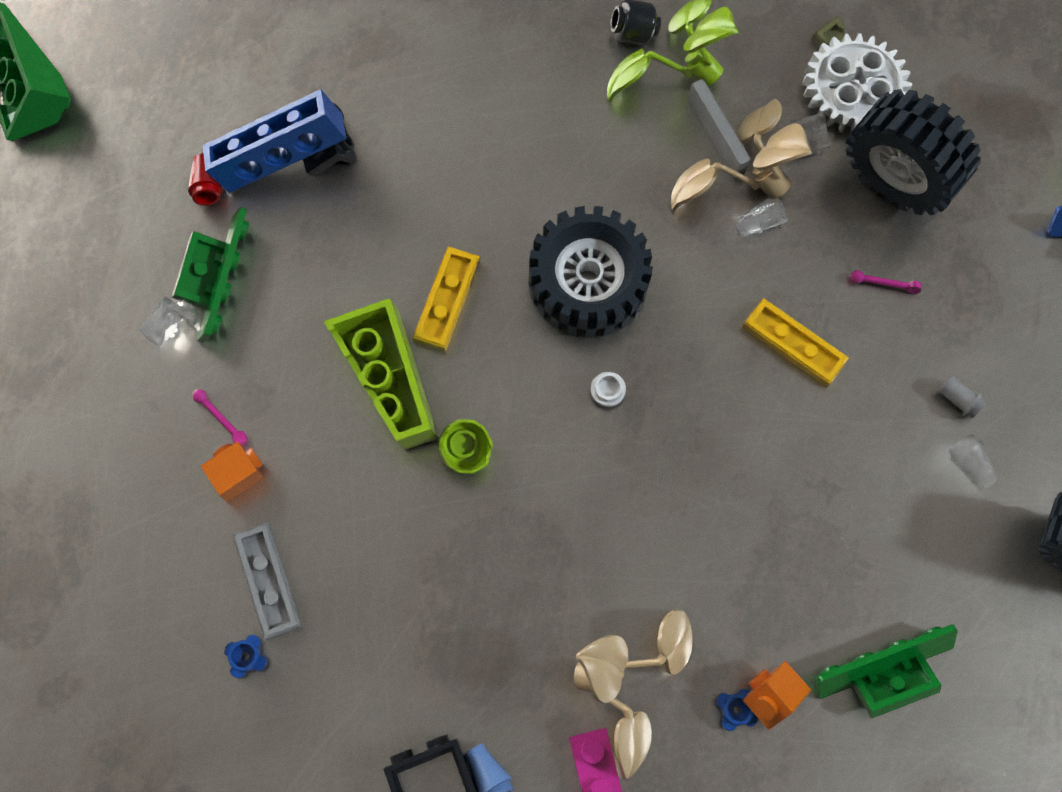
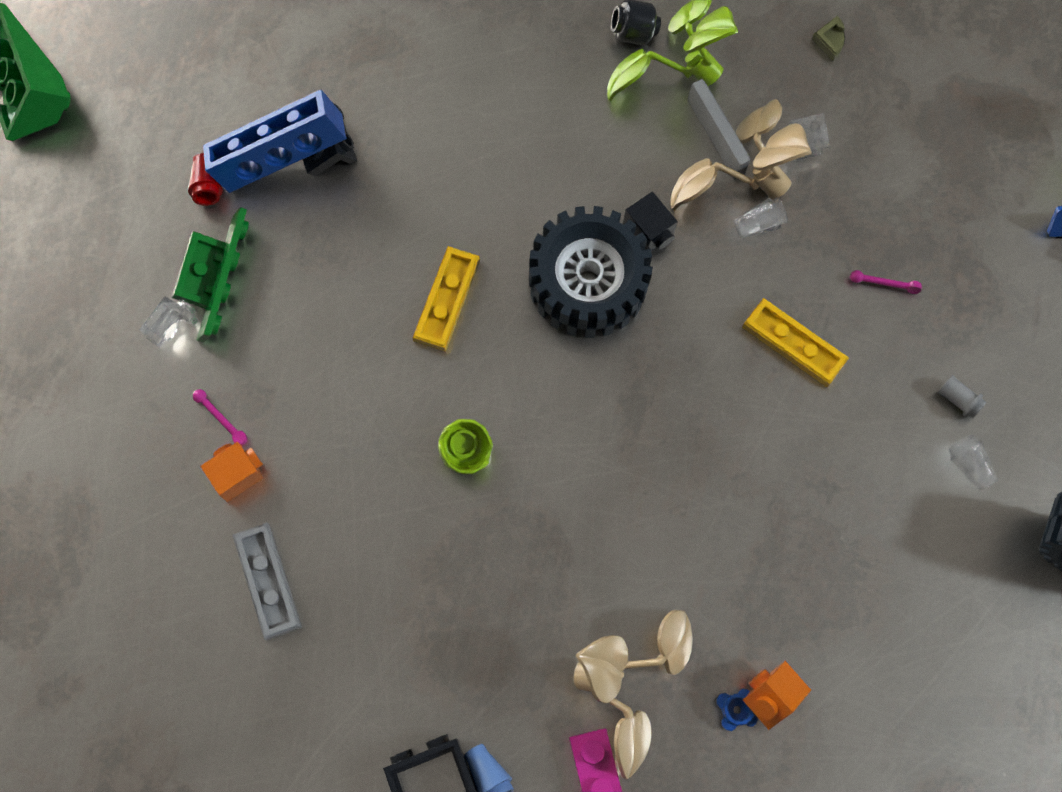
(235, 652): blue plate -> none
(384, 364): lime wedge -> none
(608, 389): white plate -> none
(653, 220): none -> black brick
(856, 80): white gear -> none
(893, 675): green bracket -> none
(913, 152): black wheel -> none

